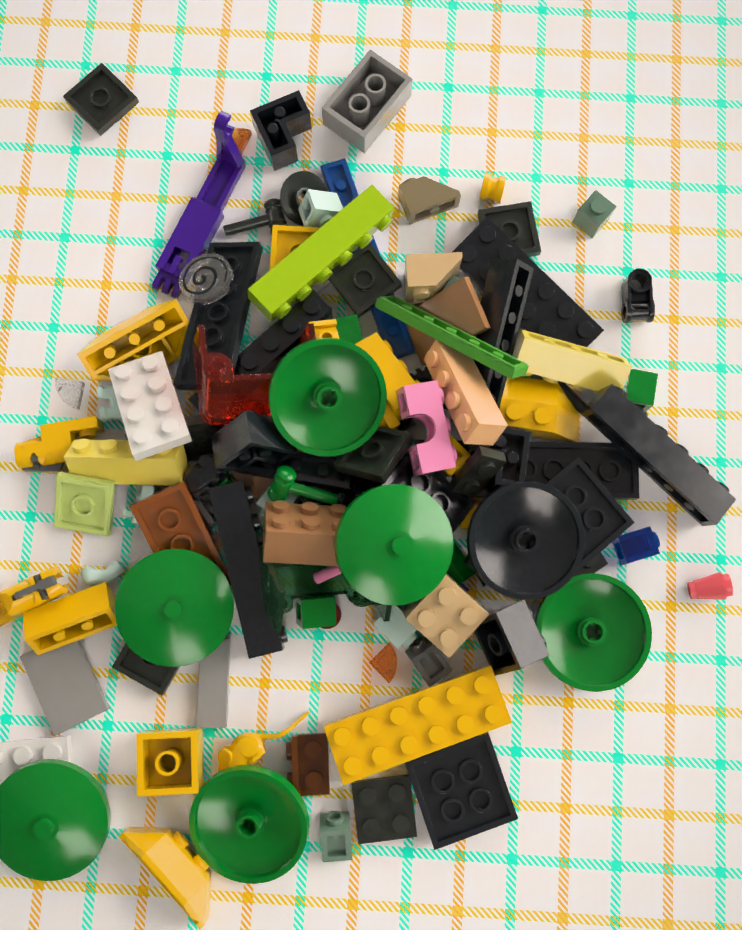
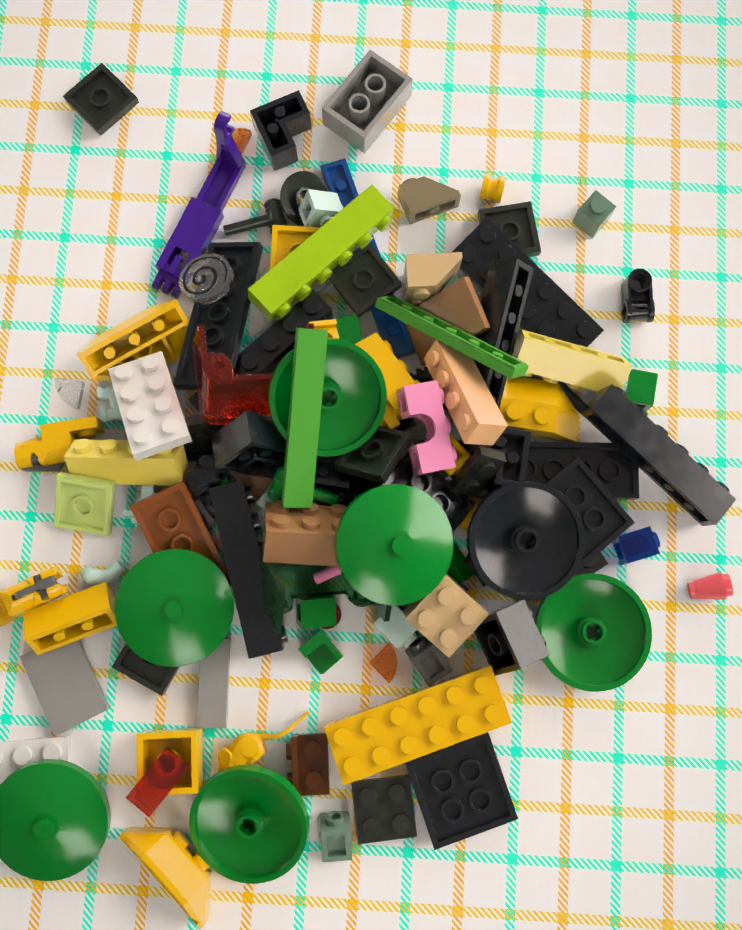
(158, 782): none -> clear red tile
(304, 417): none -> bright green tile
(321, 652): none -> green panel

